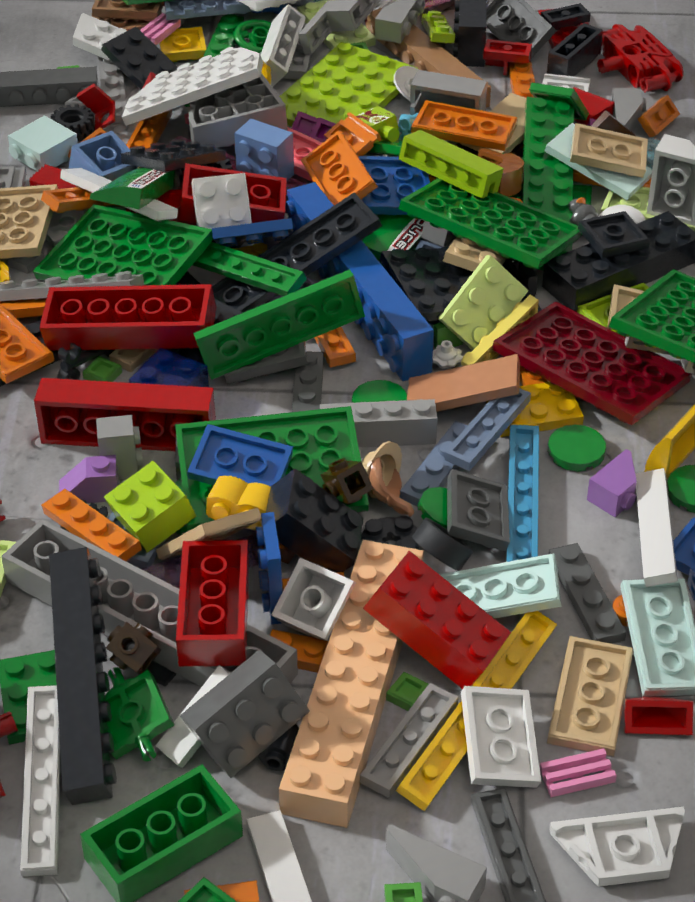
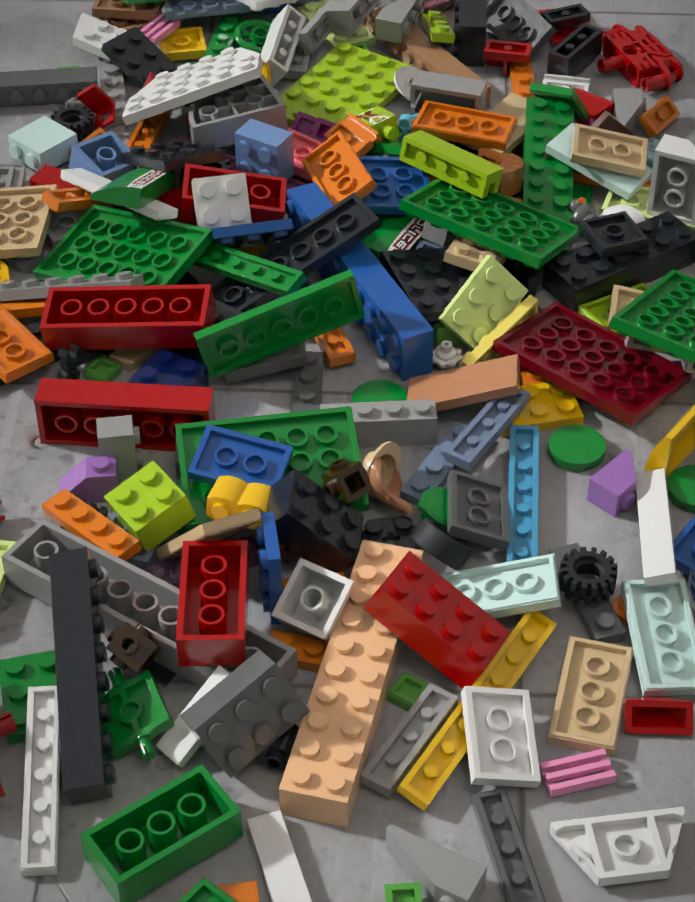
(591, 563): none -> black tyre

